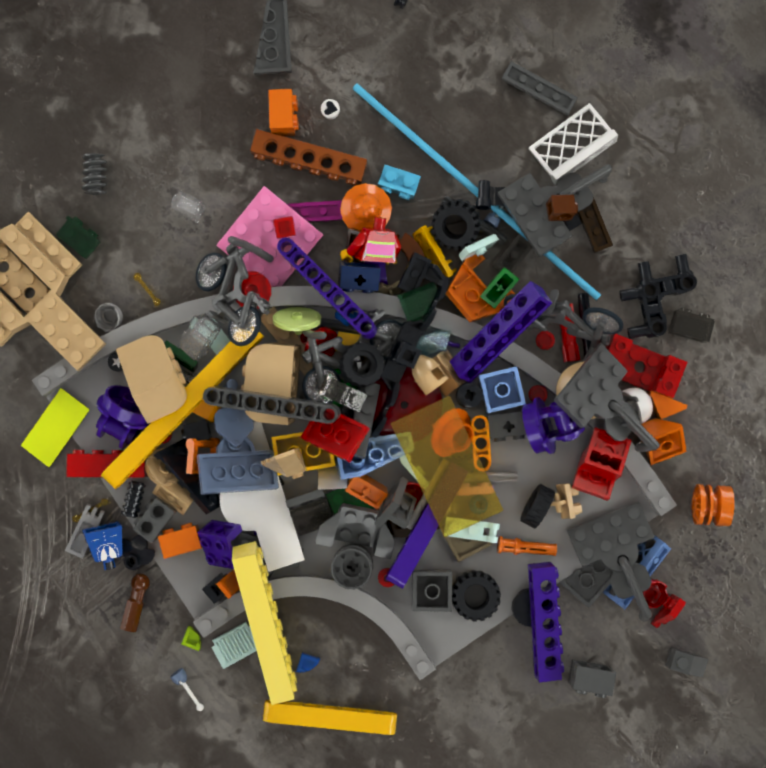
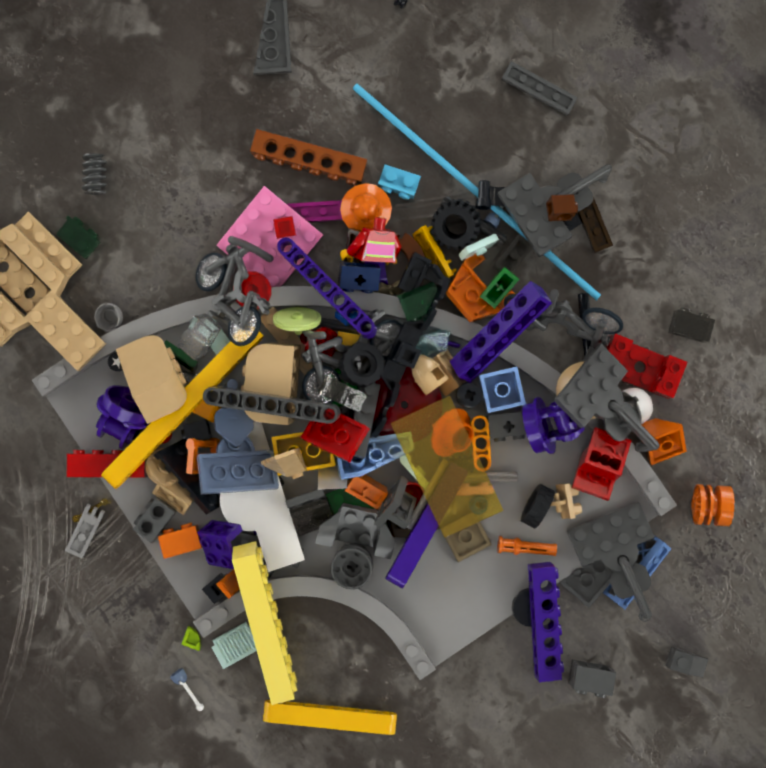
(55, 427): neon yellow sticker -> none
(105, 543): blue torso -> none
(133, 499): black piece -> none
(134, 605): reddish brown piece -> none
(137, 277): clear yellow hinge -> none
(138, 550): black plate -> none
(188, 206): clear brick -> none
(282, 112): orange brick -> none
(307, 663): blue tile -> none
(330, 109): white tile -> none
(382, 573): red plate -> none
(432, 590): dark grey brick -> none
(475, 532): light aqua plate -> none
(478, 612): black tyre -> none
(538, 391): red plate -> none
(545, 340): red plate -> none
(569, 348): red axle -> none
(582, 157): white fence -> none
(651, 304): black pin -> none
(656, 594): red hair -> none
(665, 406): orange slope -> none
(669, 611): red wing -> none

